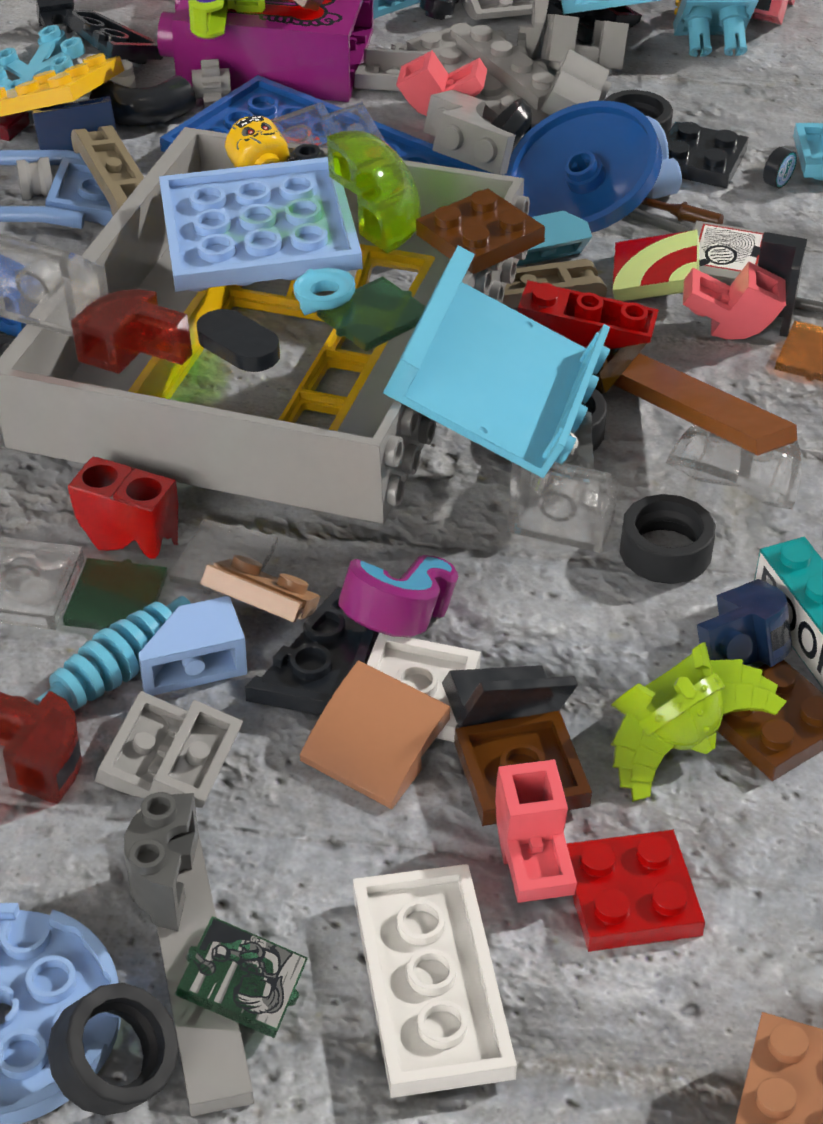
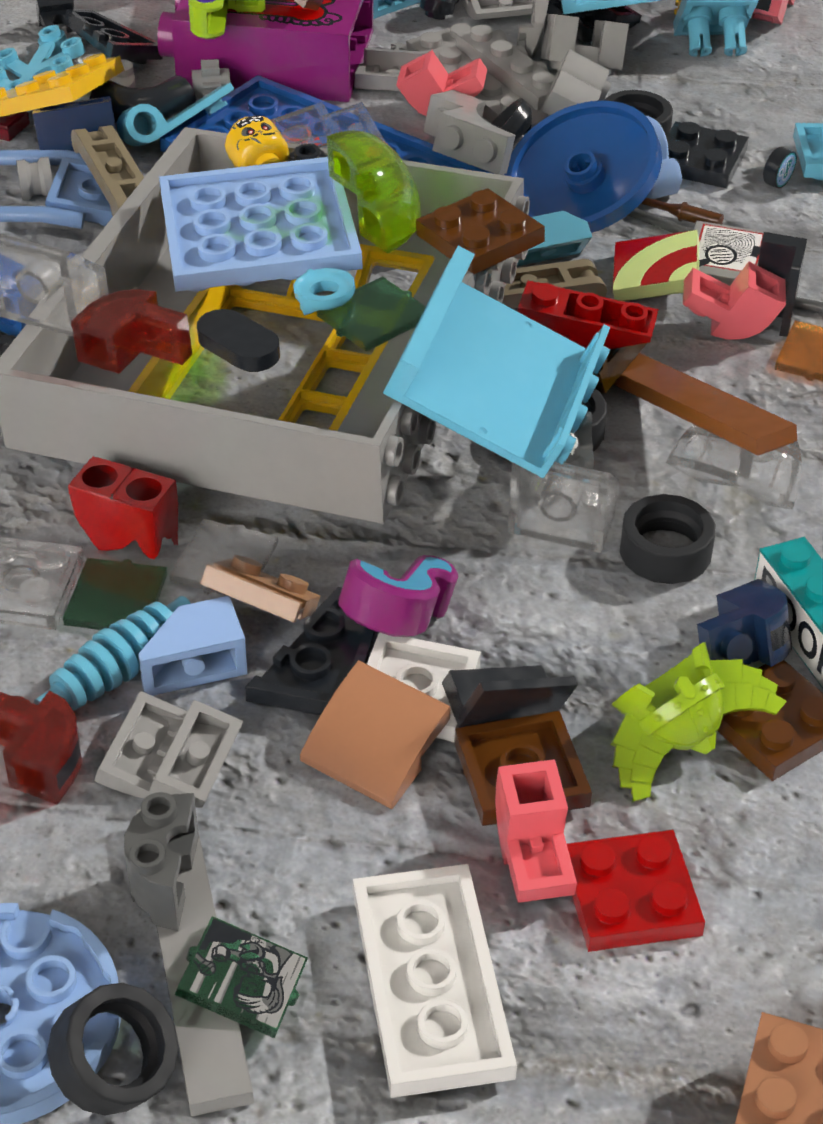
(146, 124): none -> medium azure door

